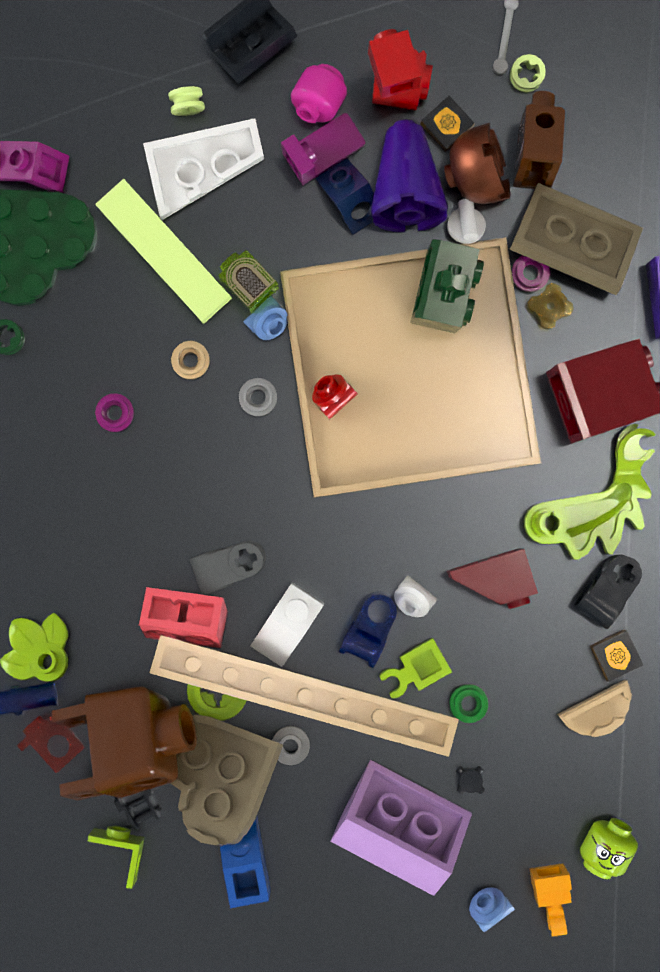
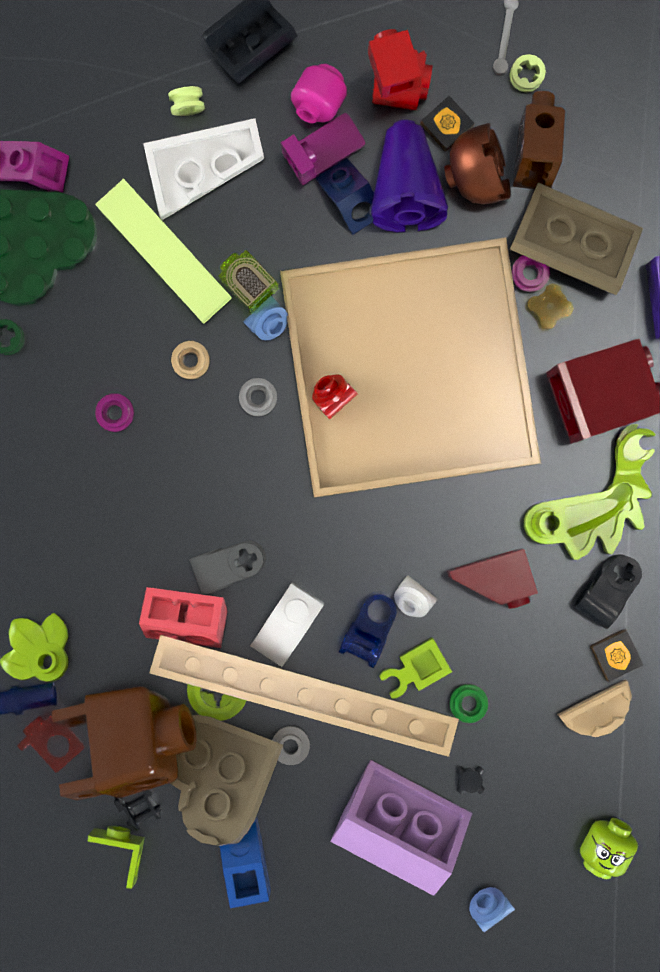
(445, 286): hinge -> none
(466, 223): white plate -> none
(552, 889): light orange piece -> none

